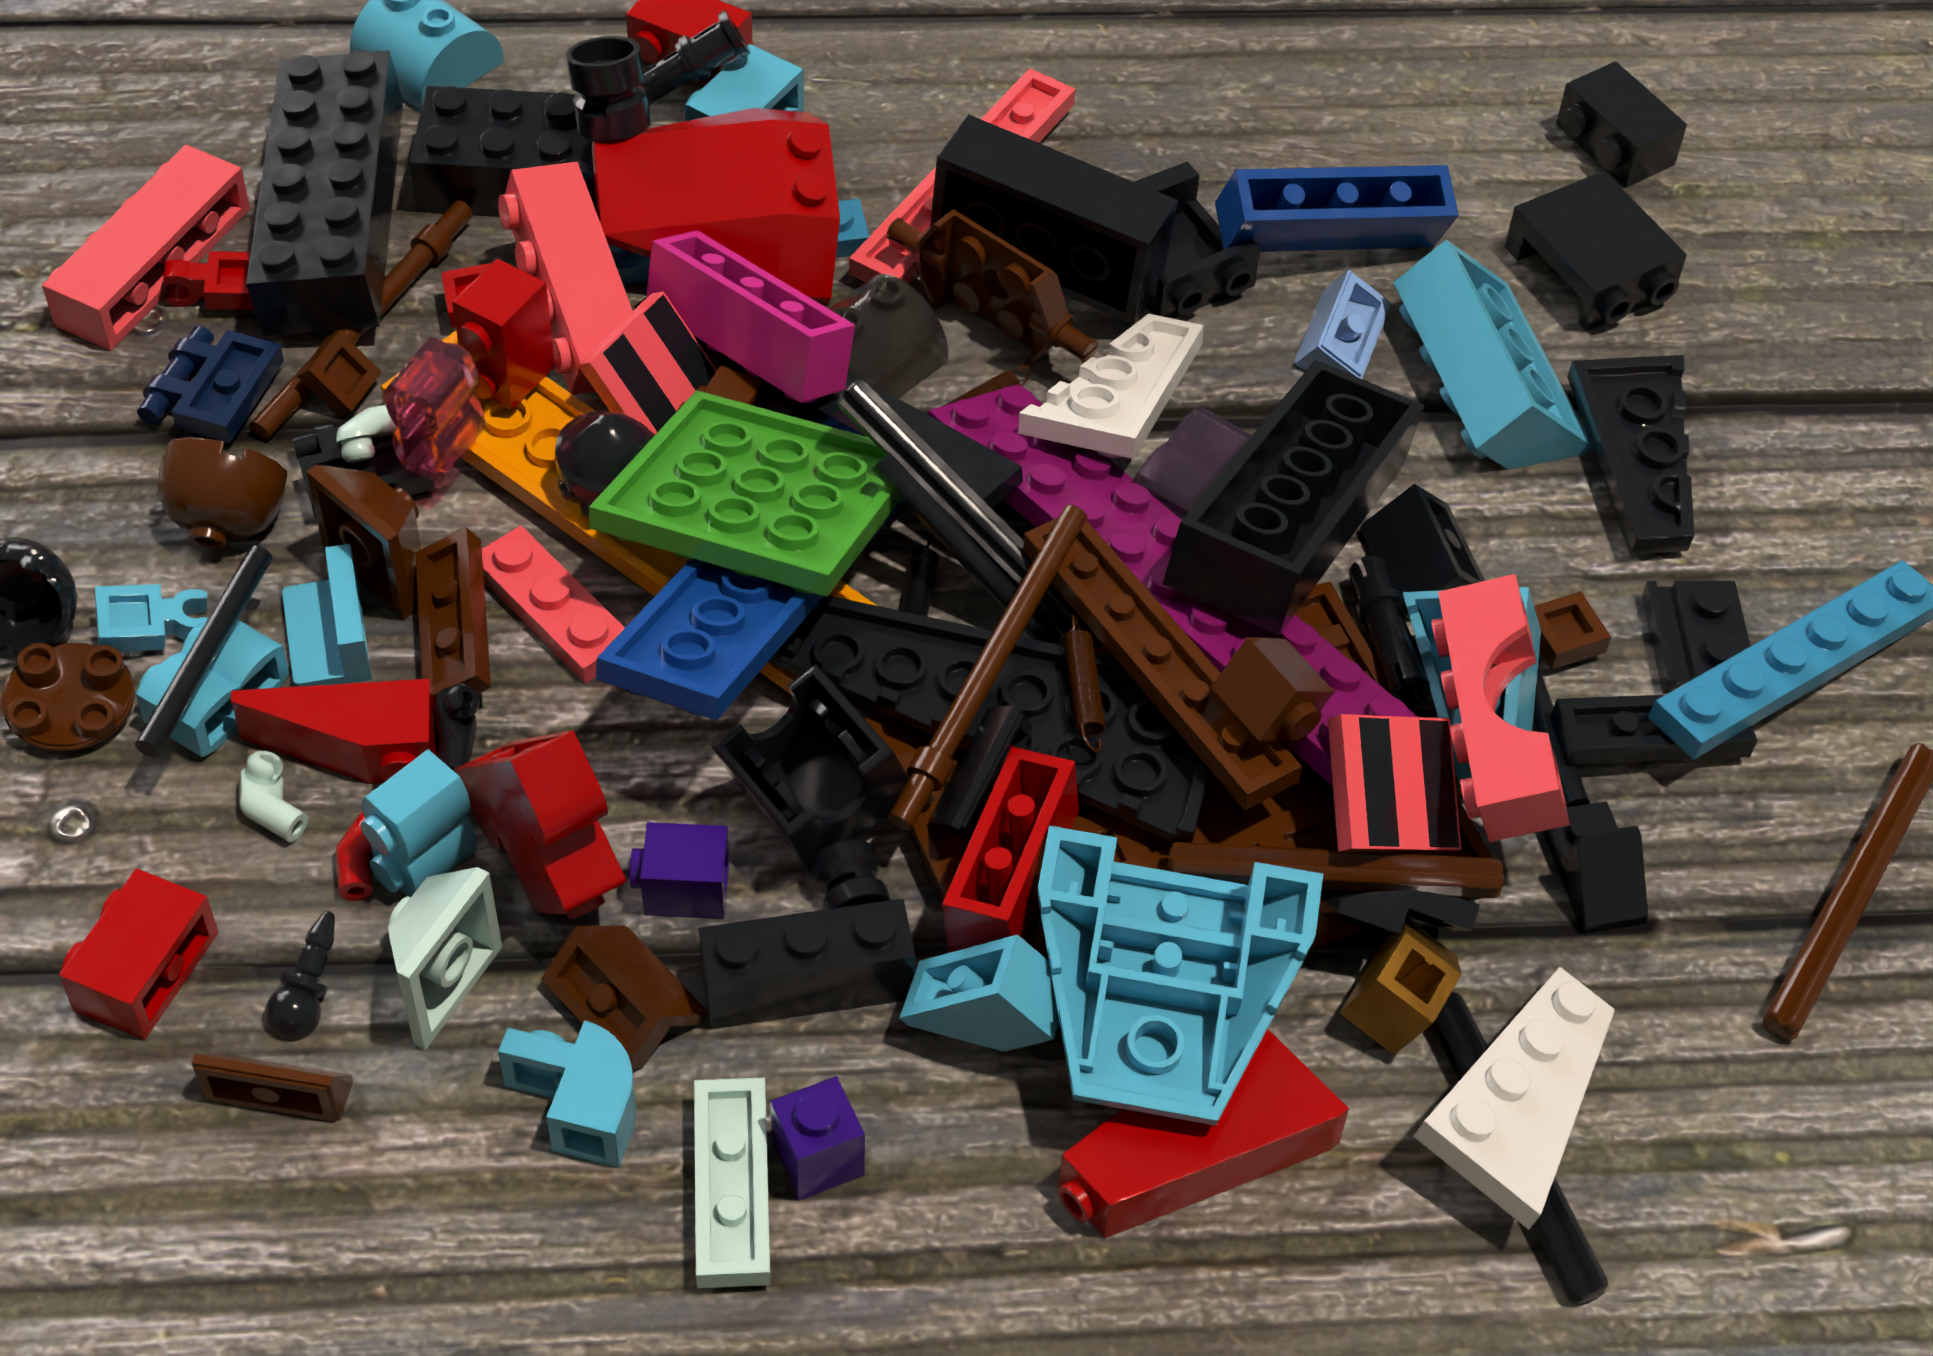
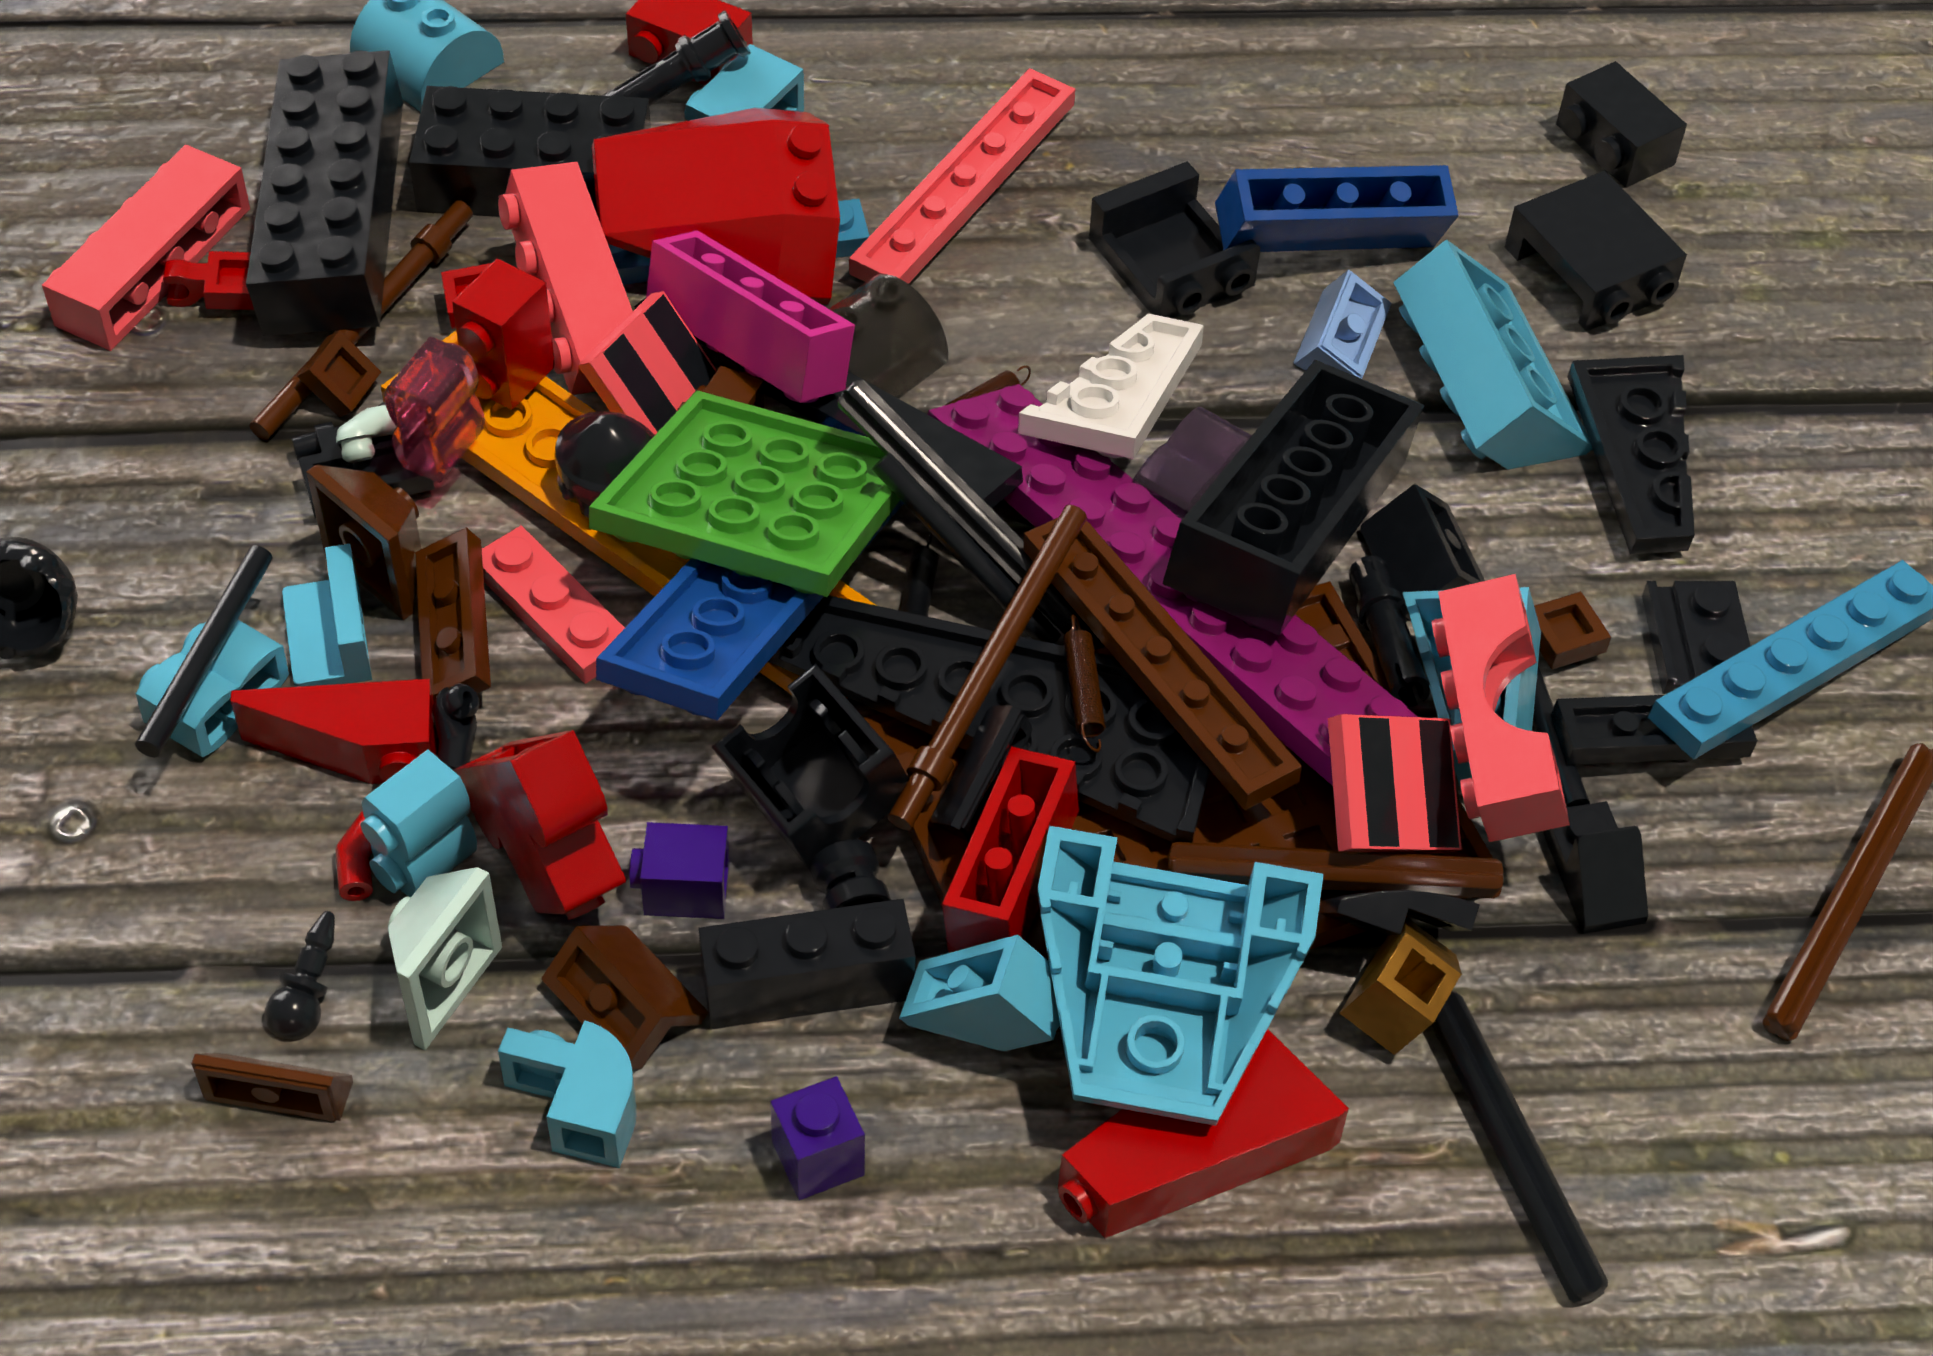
(67, 695): reddish brown dish -> none
(138, 953): red brick -> none
(139, 617): medium azure plate -> none
(219, 493): reddish brown cylinder -> none
(225, 385): dark blue plate -> none
(263, 797): light aqua arm -> none
(607, 81): black wheel -> none
(731, 1183): light aqua plate -> none
(993, 281): reddish brown plate -> none
(1079, 220): black brick -> none
(1273, 690): reddish brown brick -> none
(1521, 1098): white wing -> none

